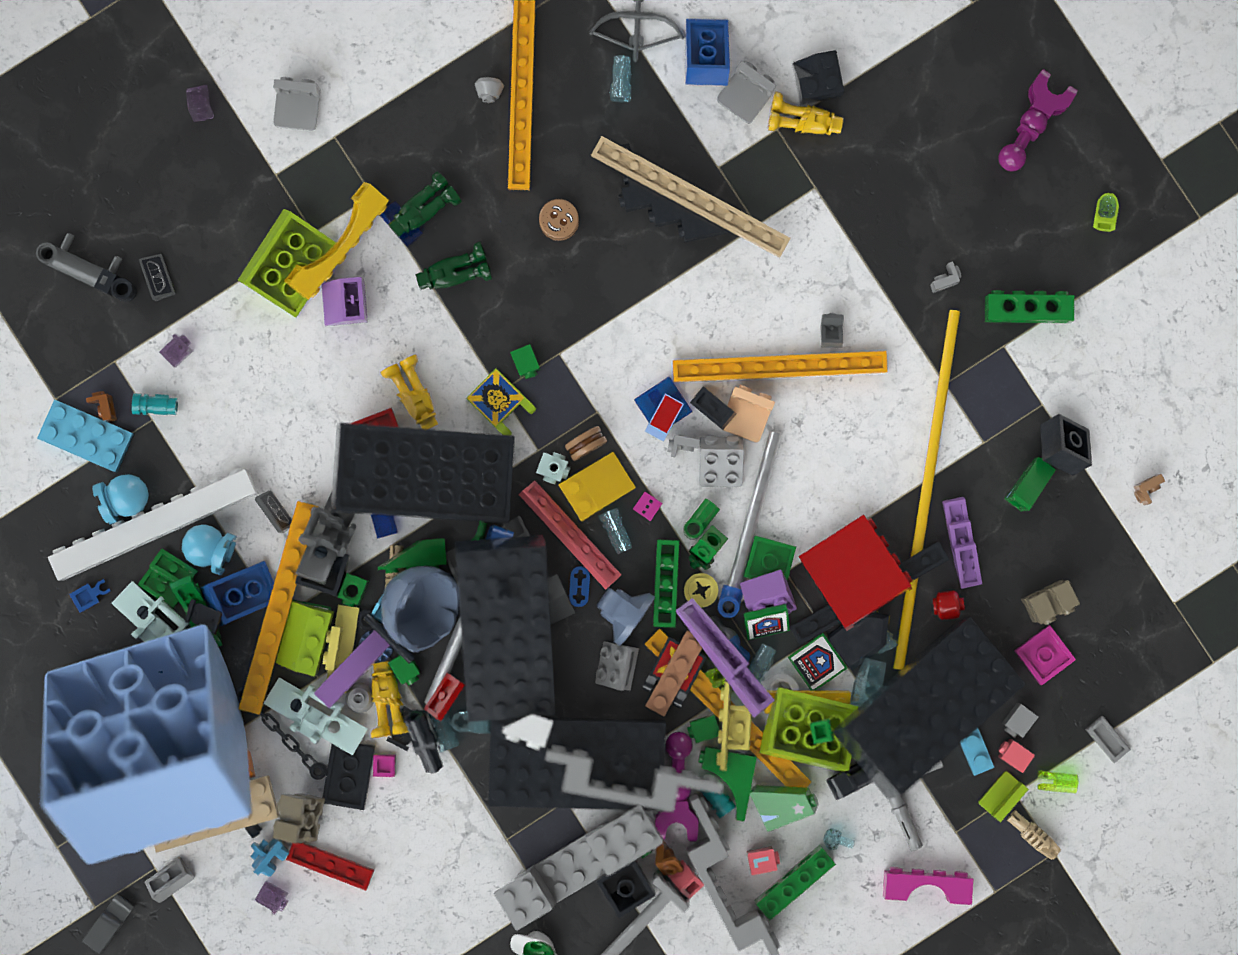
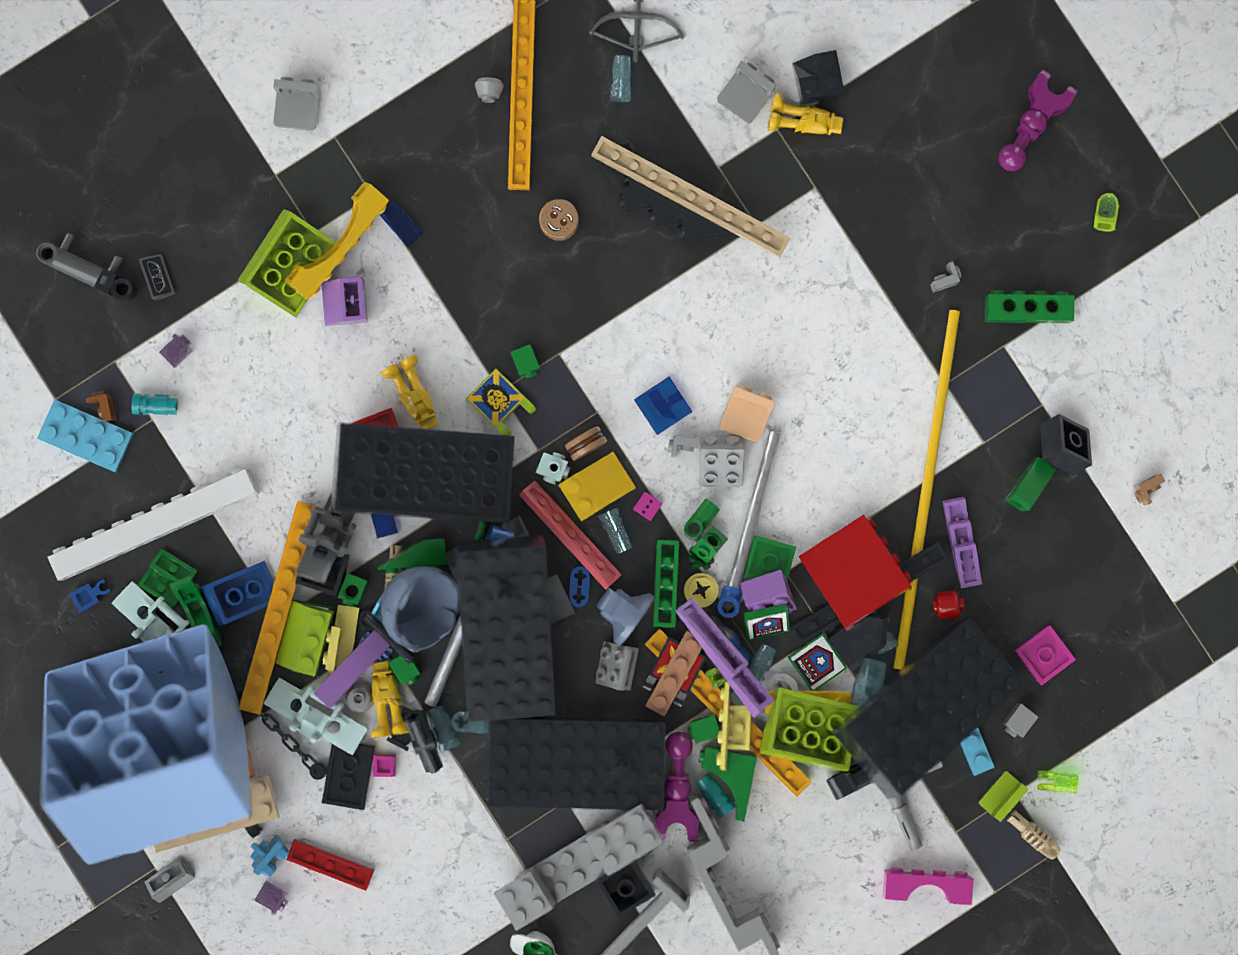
(108, 924): dark grey piece -> none
(123, 496): medium azure tile -> none
(199, 103): clear purple bracket -> none
(203, 615): black piece -> none
(206, 546): medium azure tile -> none
(274, 511): slope -> none
(298, 818): dark tan brick -> none
(413, 212): dark green piece -> none
(443, 273): dark green piece -> none
(444, 696): red plate -> none
(530, 729): white slope -> none
(663, 787): light grey bracket -> none
(664, 417): red tile -> none
(667, 861): dark orange bracket -> none
(687, 881): coral brick -> none
(707, 52): blue slope -> none
(713, 408): black plate -> none
(763, 860): coral brick -> none
(780, 366): light orange plate -> none
(783, 804): slope -> none
(794, 882): green brick -> none
(821, 731): green slope -> none
(832, 330): dark grey bracket -> none
(833, 839): clear light blue plate -> none
(1015, 755): coral brick -> none
(1050, 601): dark tan brick -> none
(1108, 739): light grey tile -> none

